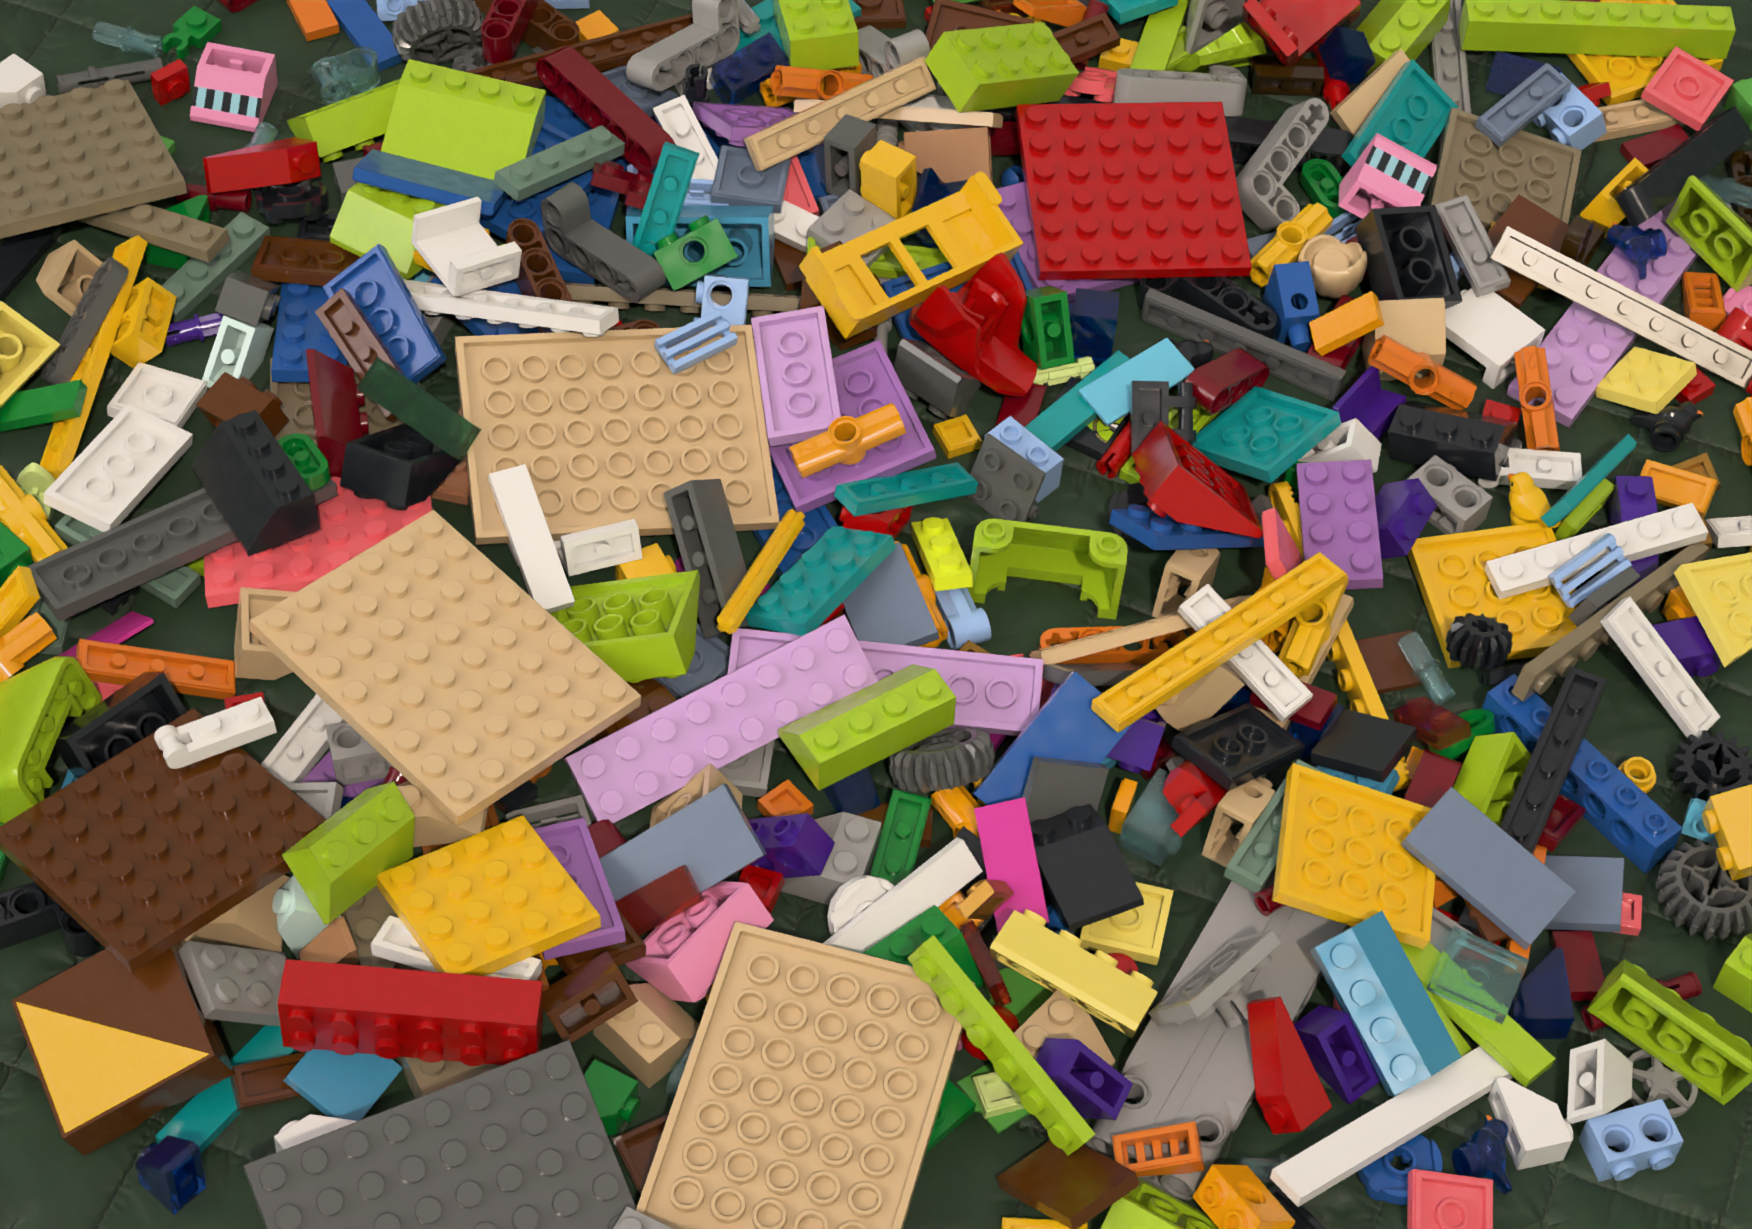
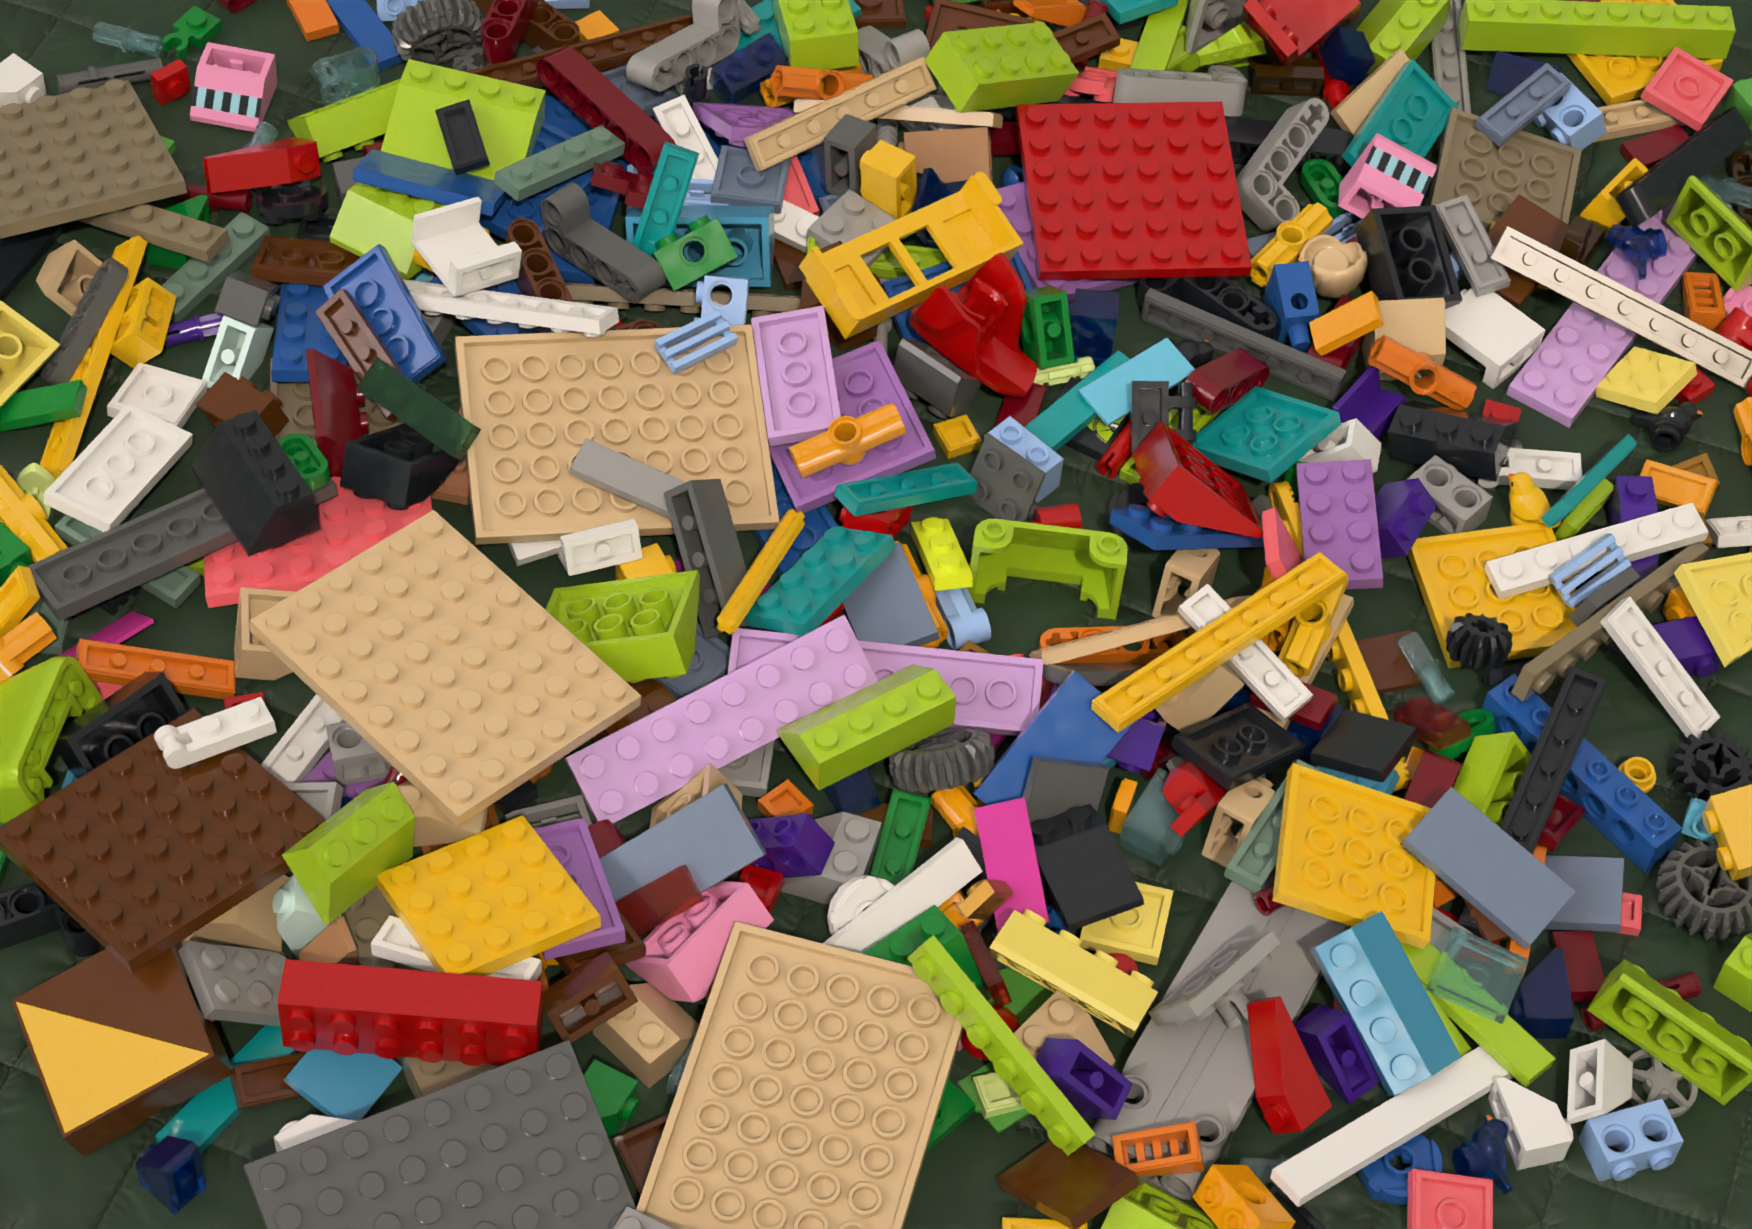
(462, 137): none -> black tile
(531, 538): white tile -> none
(623, 476): none -> light grey tile
(1060, 515): none -> red piece
(1535, 383): orange piece -> none
(1596, 91): red plate -> none

